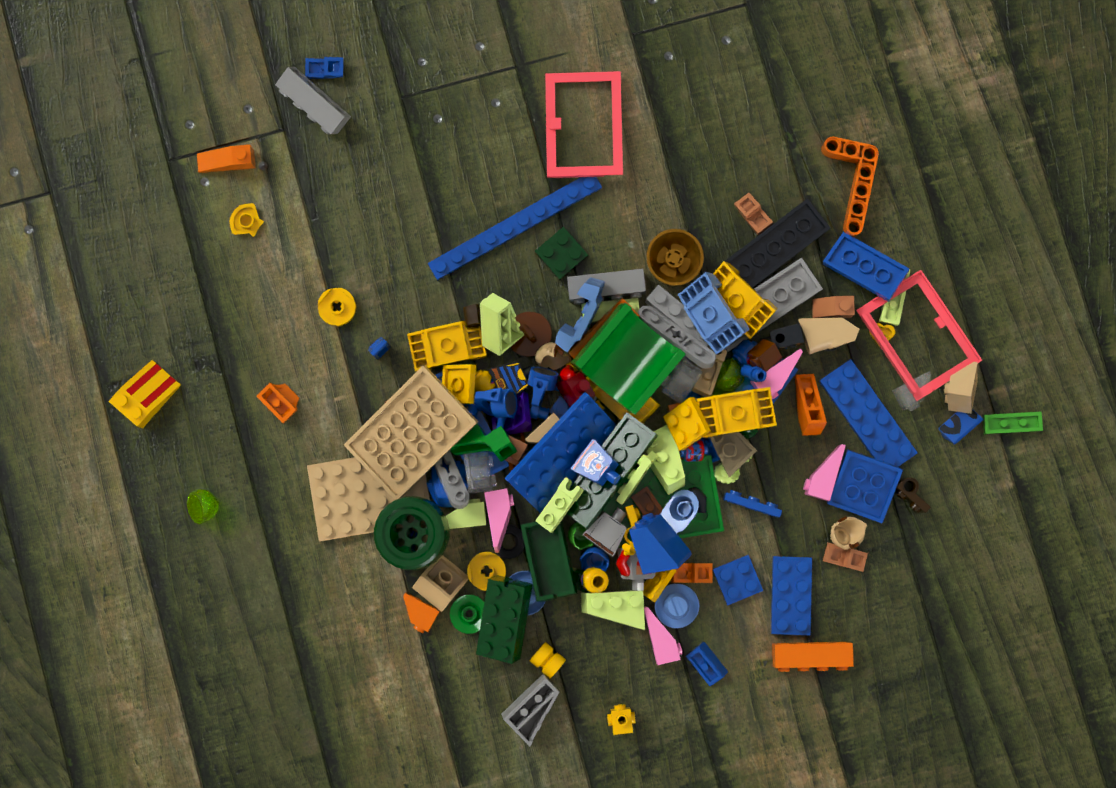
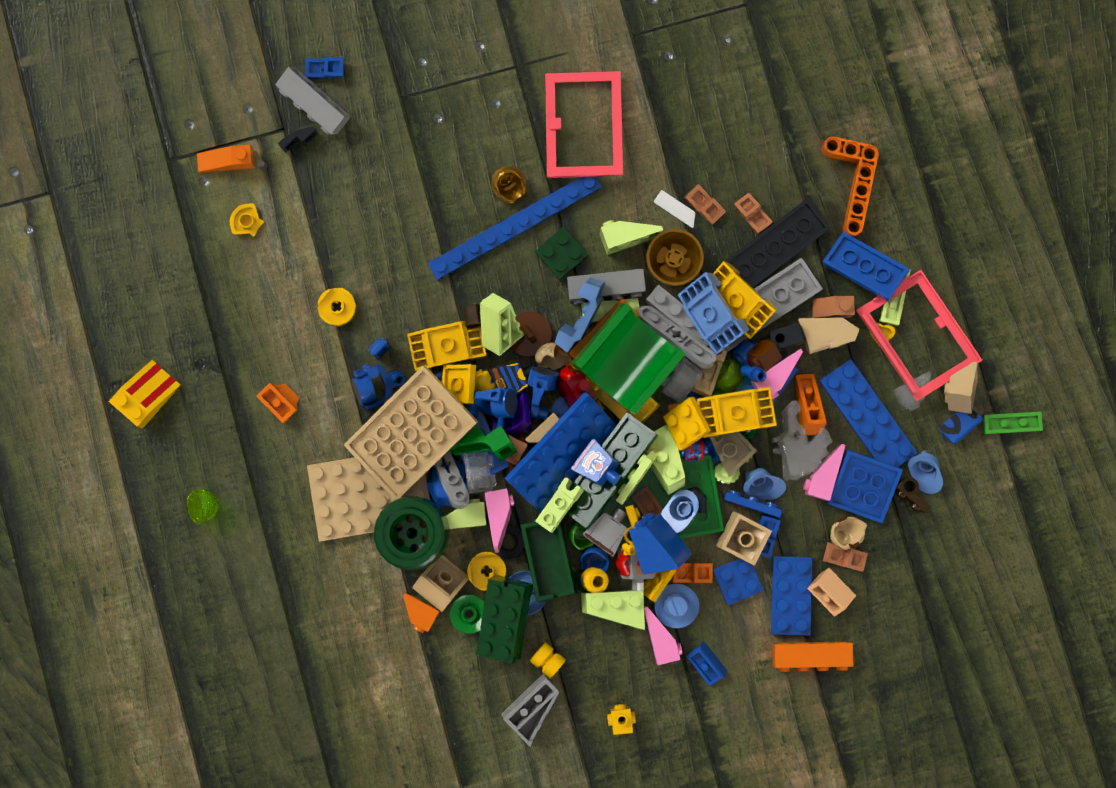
(303, 135): none -> black slope
(365, 390): none -> blue piece
(509, 184): none -> pearl gold hair
(623, 235): none -> yellowish green slope
(675, 208): none -> white sticker
(704, 204): none -> nougat slope
(743, 538): none -> tan slope
(763, 485): none -> medium blue piece
(771, 523): none -> blue slope
(799, 454): none -> clear animal
(831, 592): none -> light nougat brick
(927, 472): none -> medium blue piece

